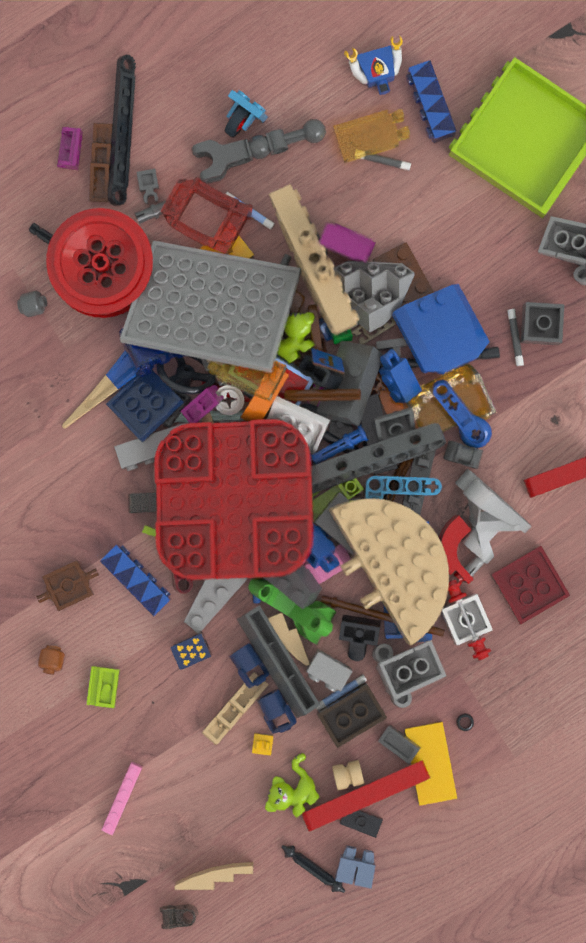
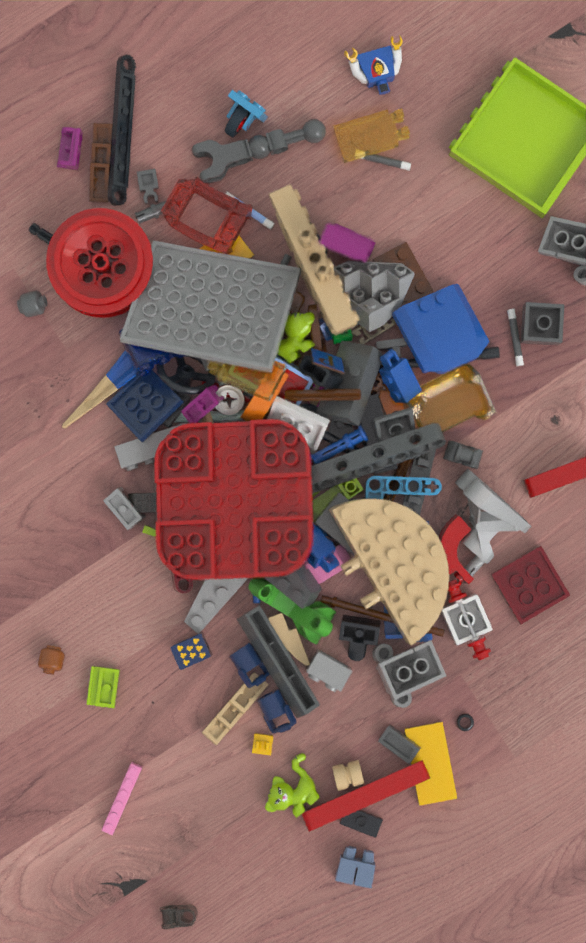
(67, 585): reddish brown plate -> none
(123, 509): none -> light grey panel
(135, 579): brick -> none
(206, 879): tan slope -> none
(312, 868): black wheel -> none
(346, 689): light blue bar -> none
(351, 715): dark brown brick -> none
(431, 101): clear blue brick -> none
(464, 417): blue beam -> none

